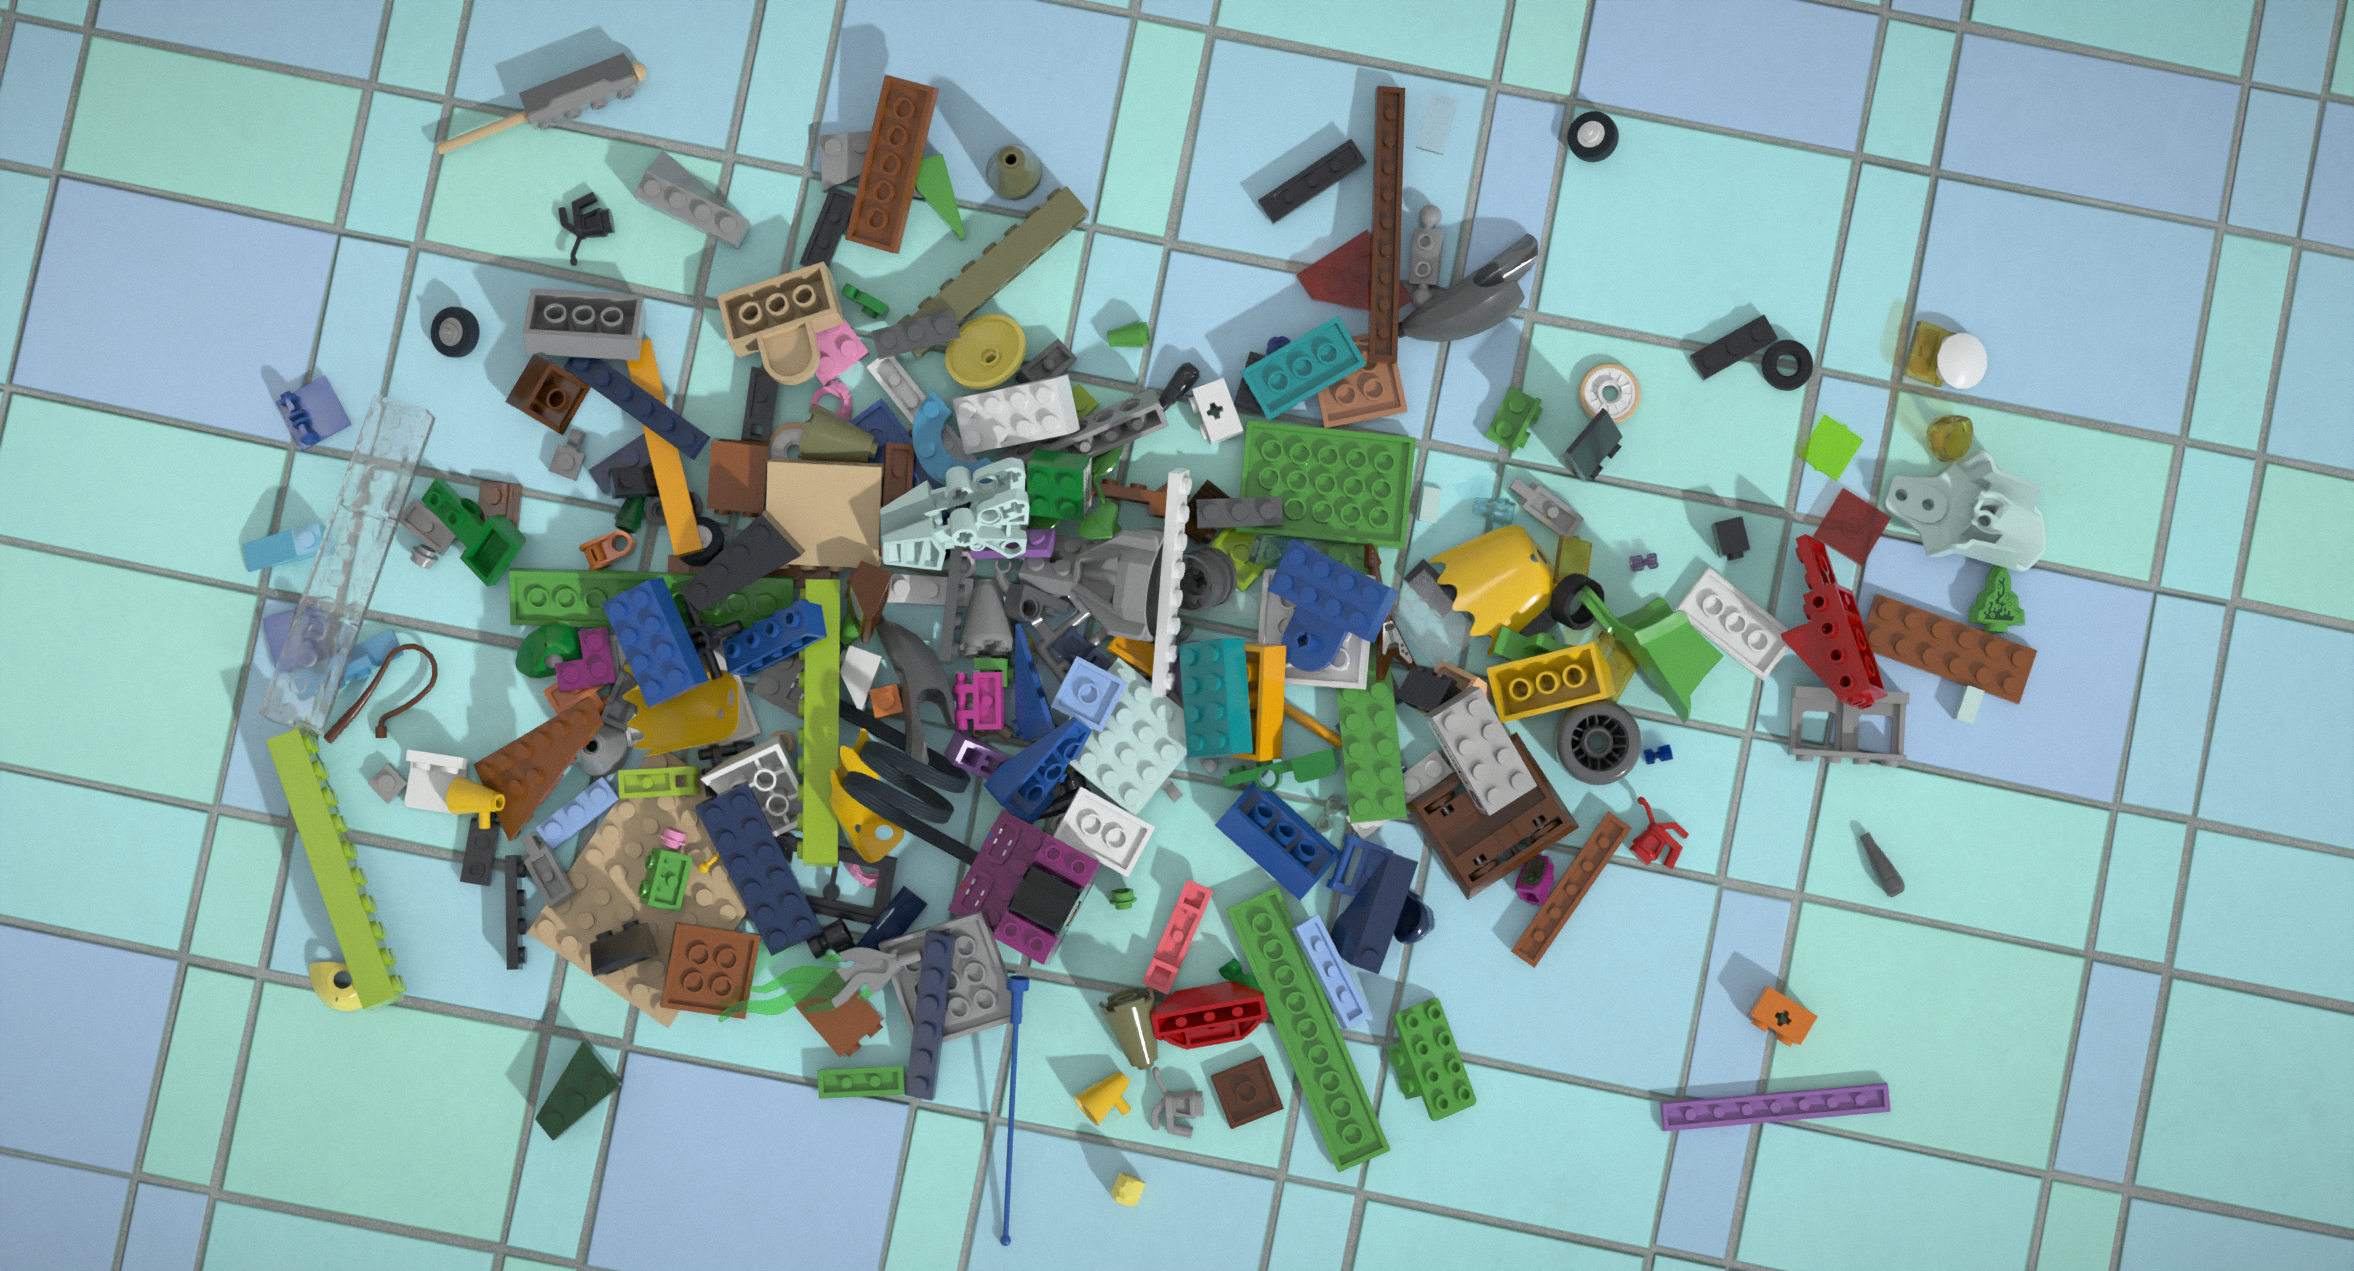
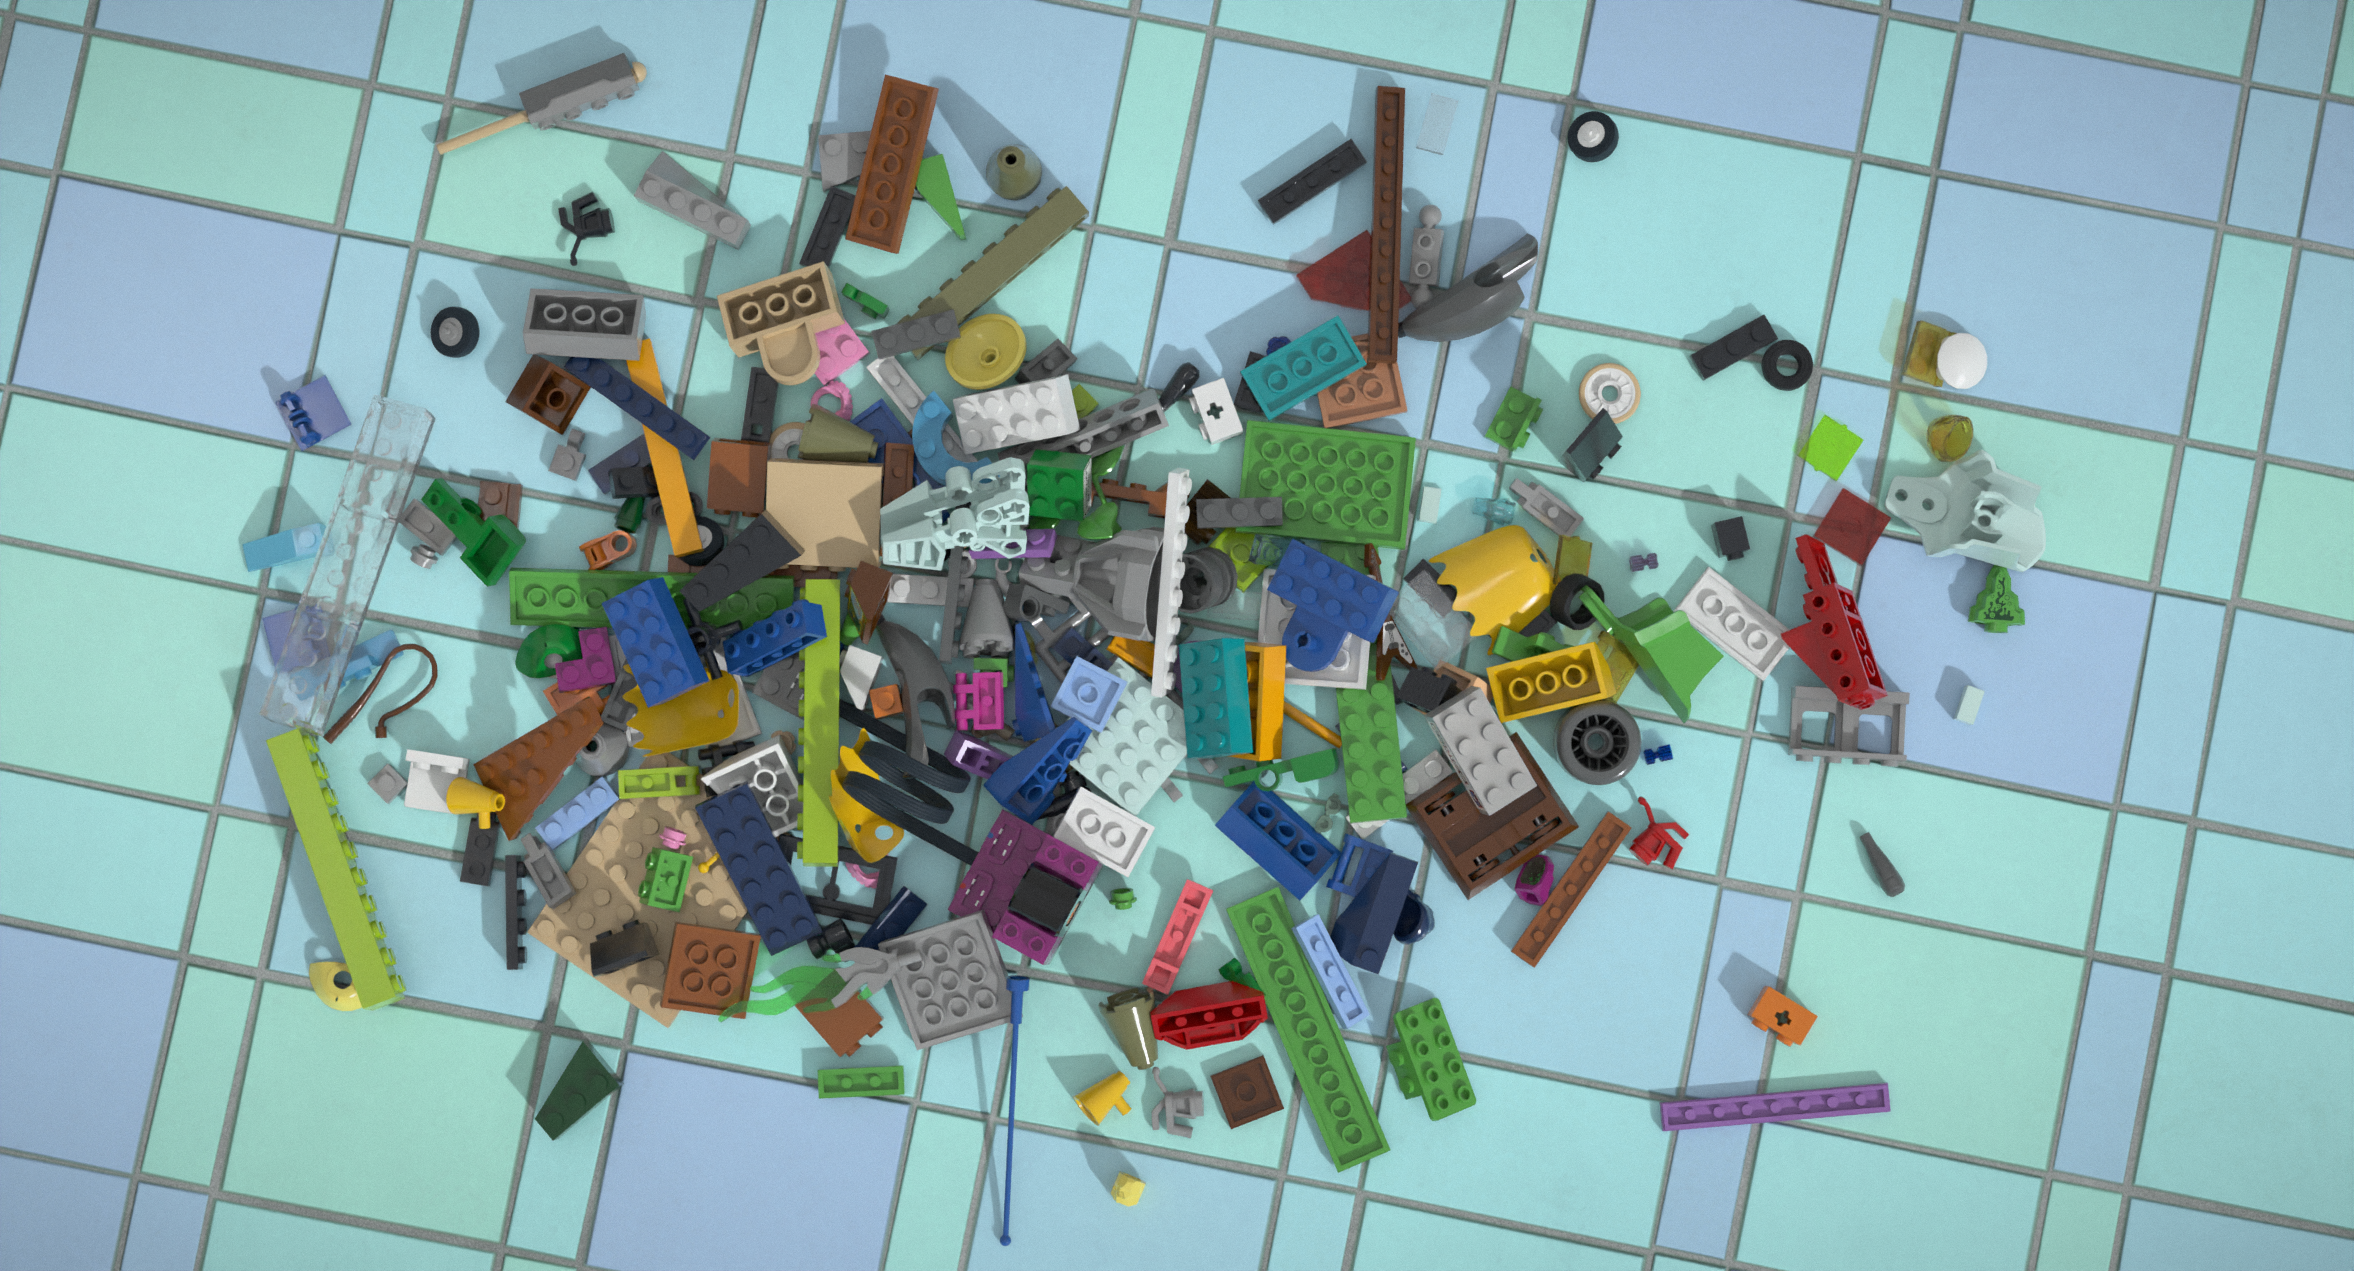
(930, 1014): dark blue plate -> none
(1130, 335): bright green cone -> none
(1948, 649): dark orange plate -> none

